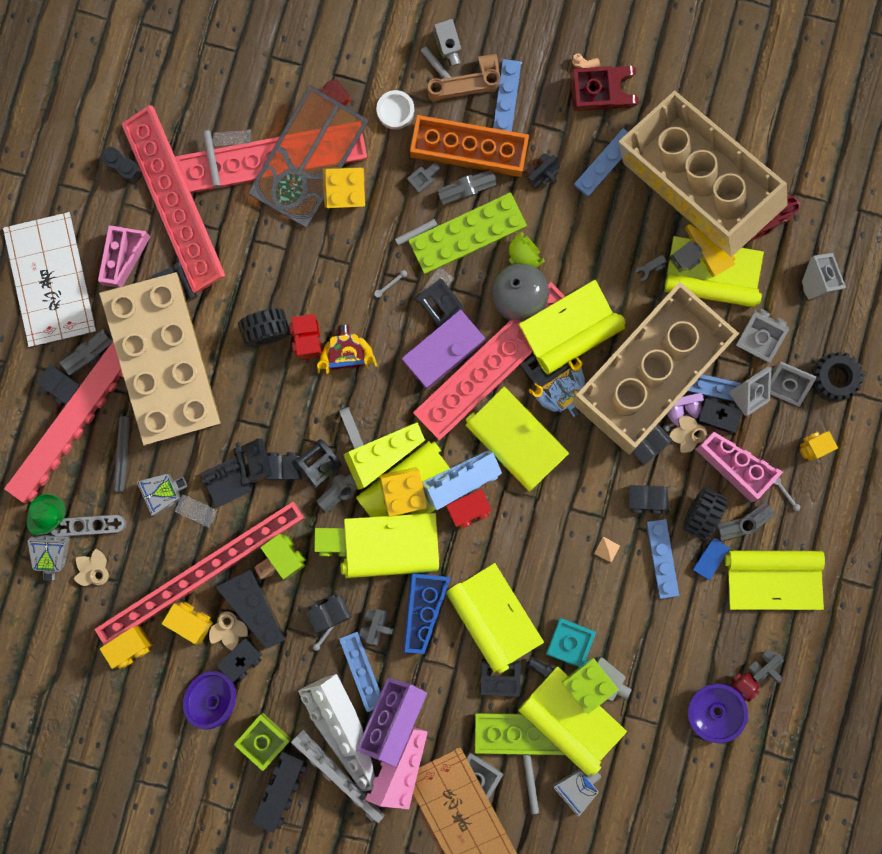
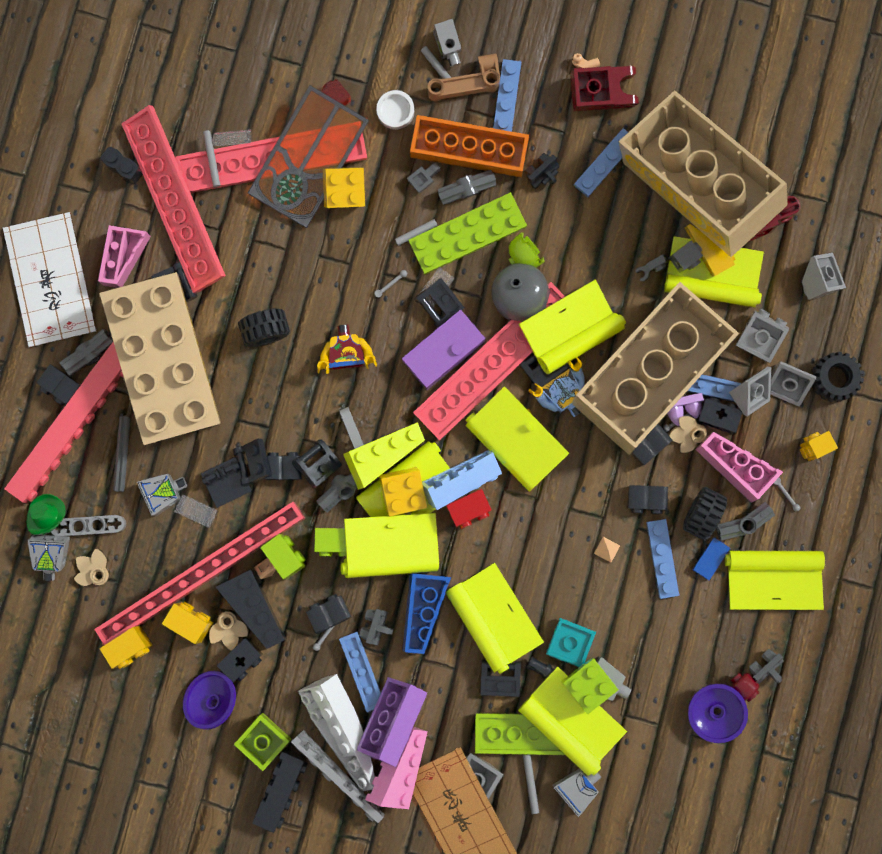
(306, 335): red piece -> none

